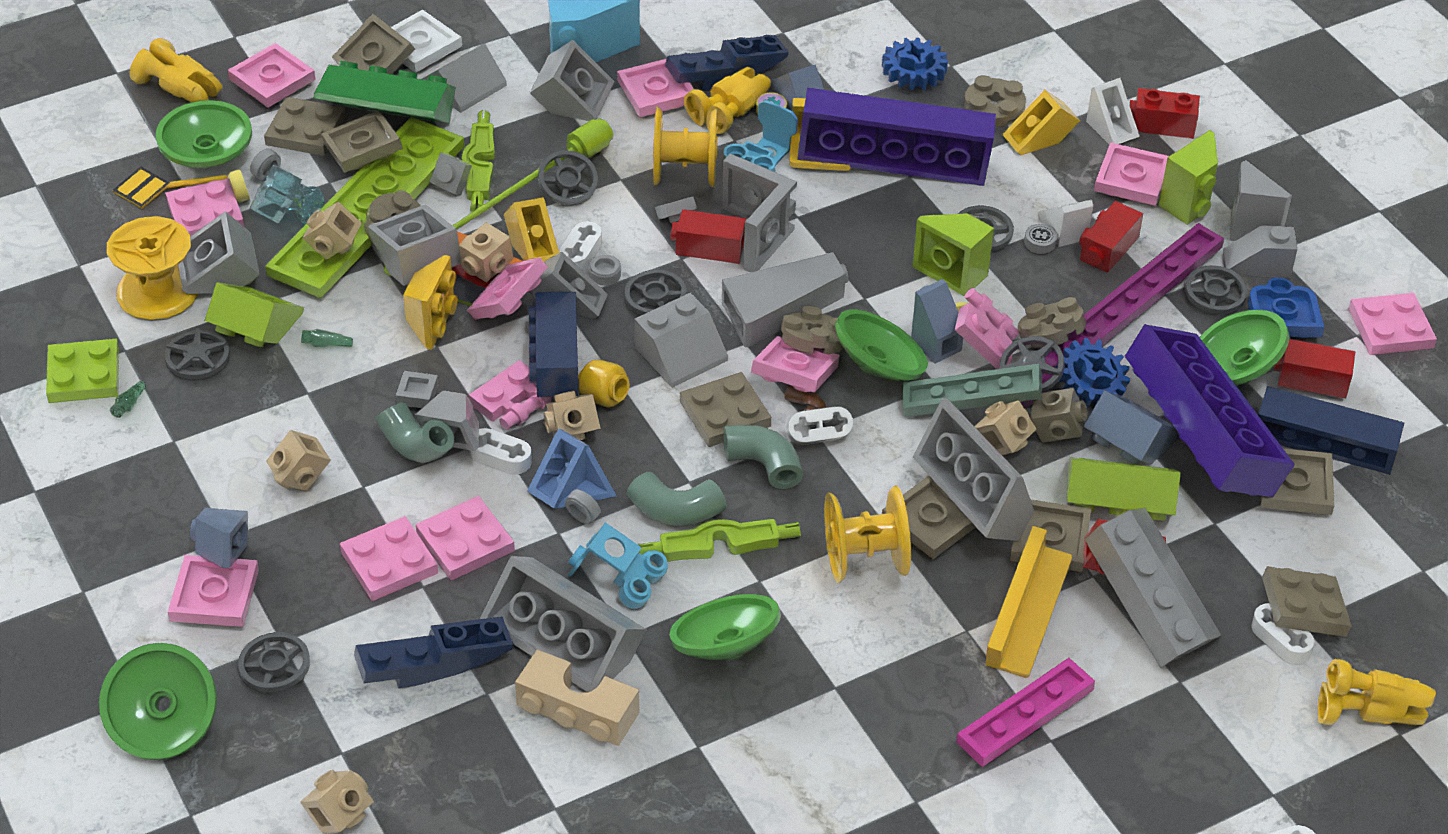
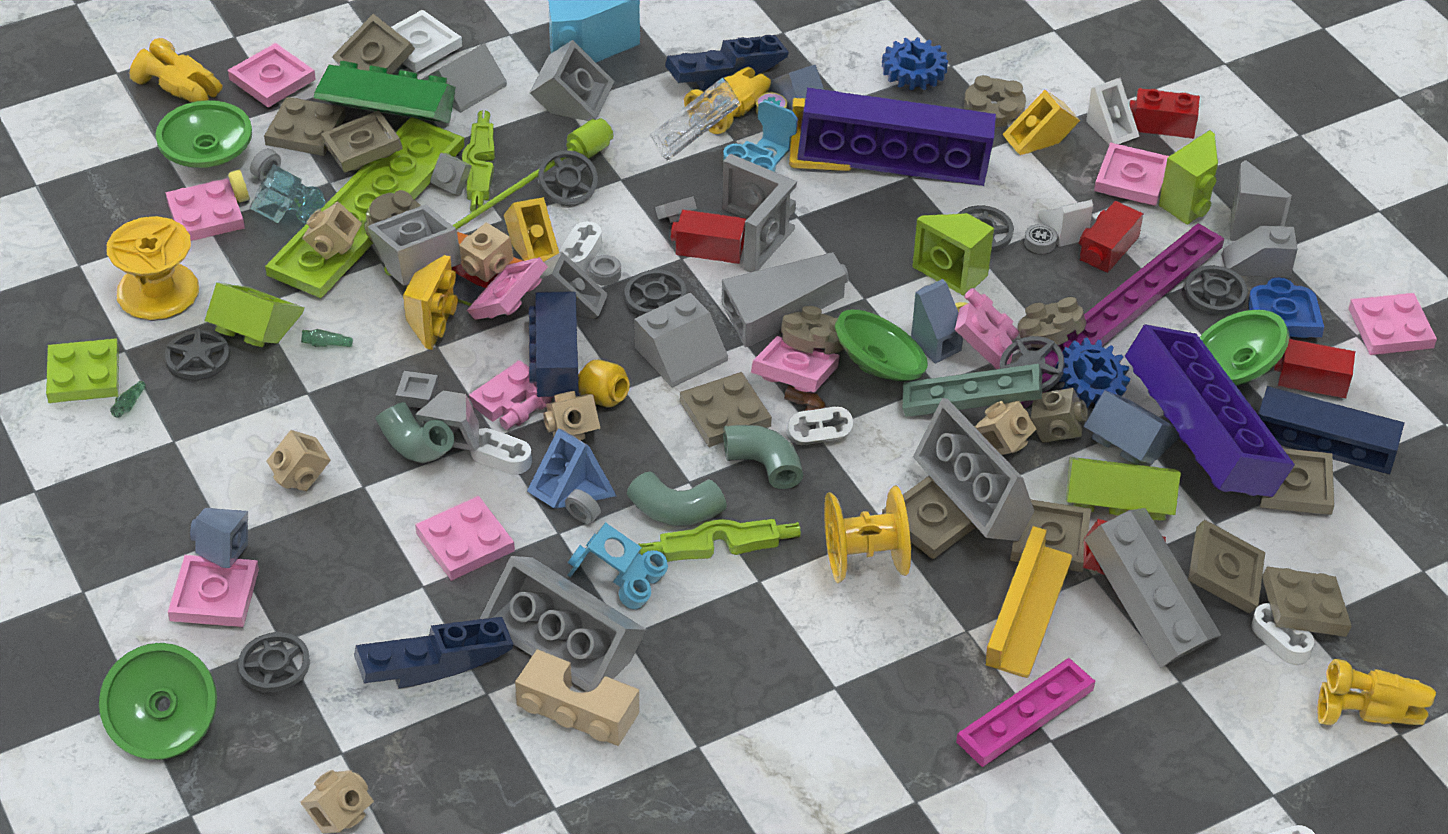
(145, 186): piece -> none
(220, 254): light grey slope -> none
(389, 558): bright pink plate -> none
(652, 87): bright pink plate -> none
(684, 147): yellow piece -> none
(695, 119): none -> clear plate
(725, 627): bright green dish -> none
(1227, 566): none -> dark tan plate

